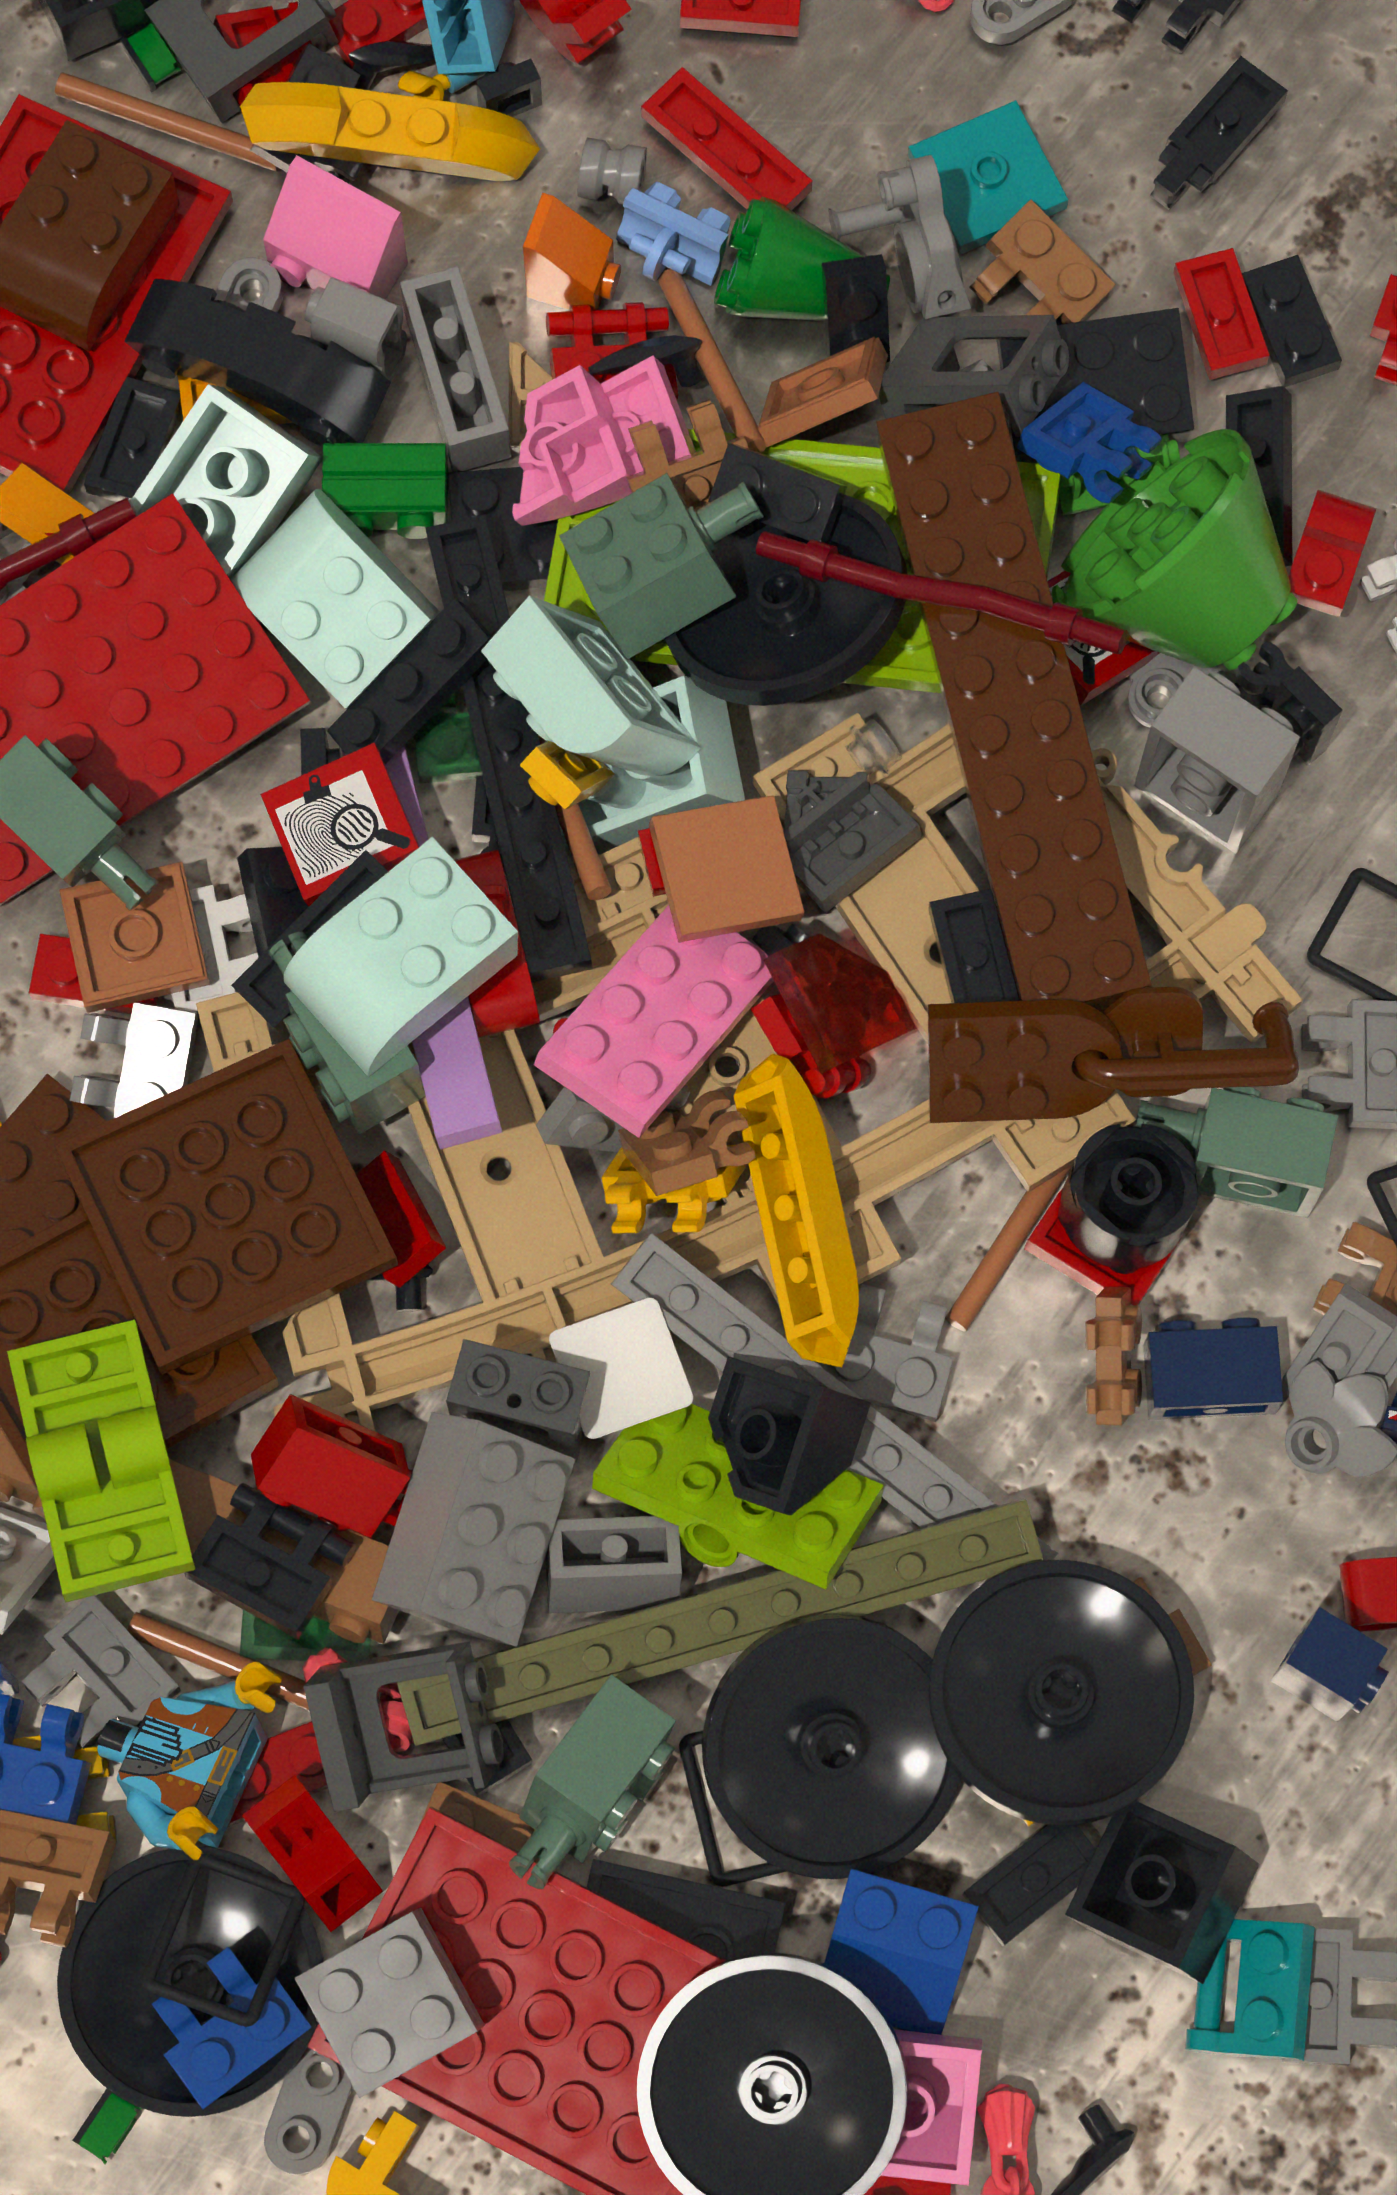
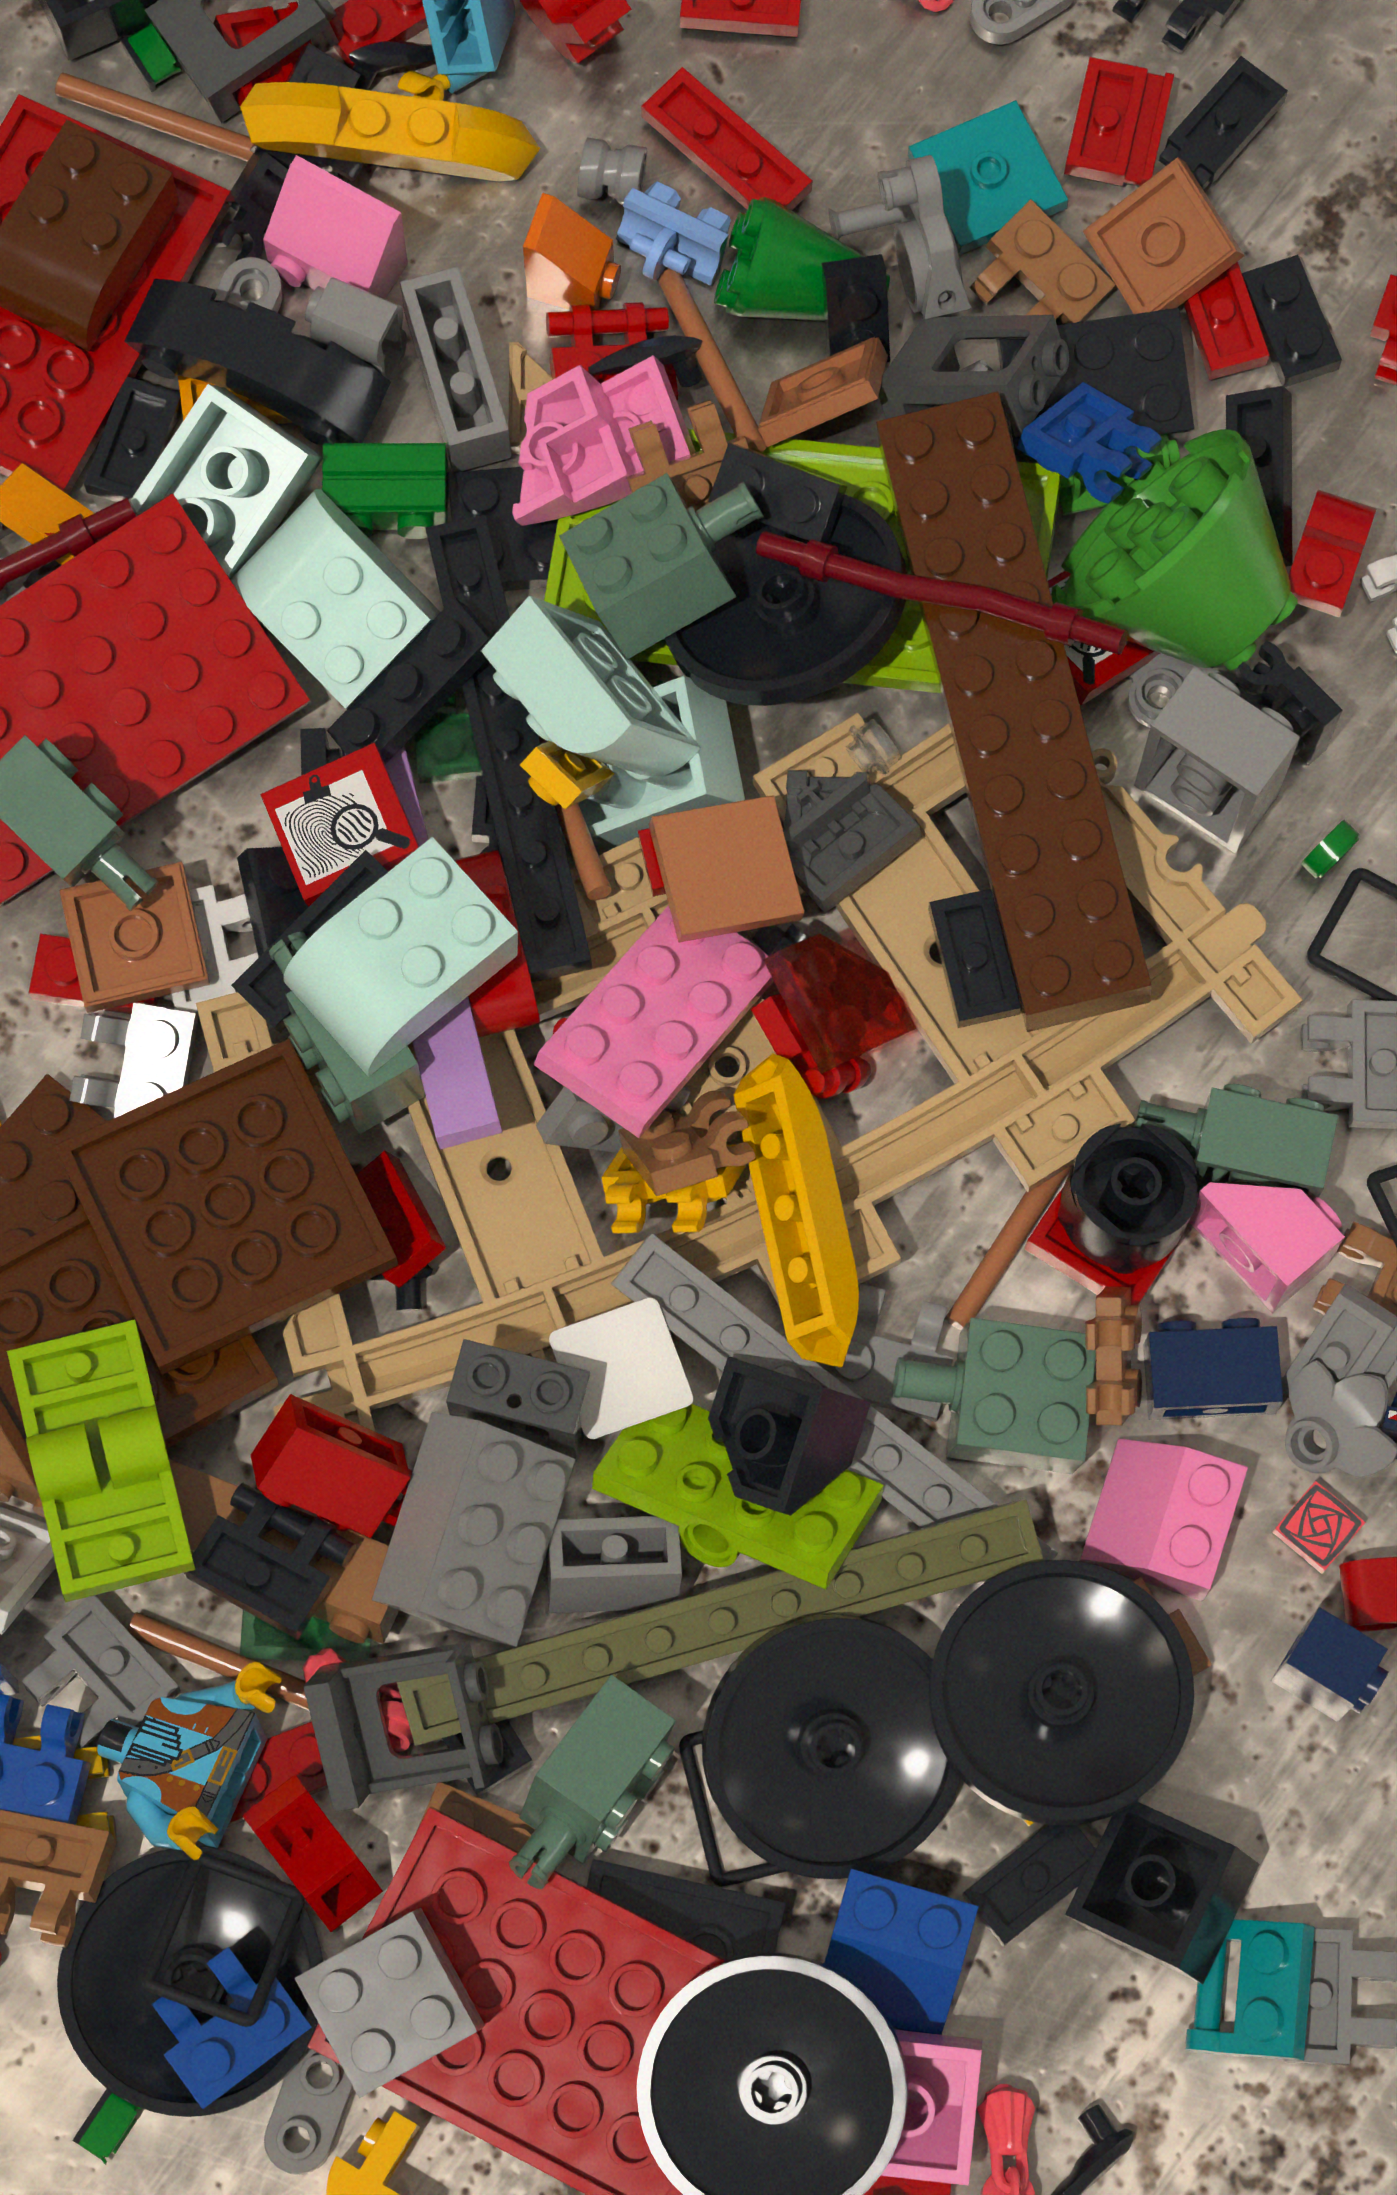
(254, 200): none -> black plate
(510, 88): black plate -> none
(1010, 1394): none -> sand green brick
(1118, 123): none -> red plate
(1149, 1043): reddish brown plate -> none
(1163, 241): none -> nougat tile
(1164, 1515): none -> bright pink slope
(1268, 1236): none -> bright pink slope
(1318, 1527): none -> tile
(1330, 850): none -> green tile

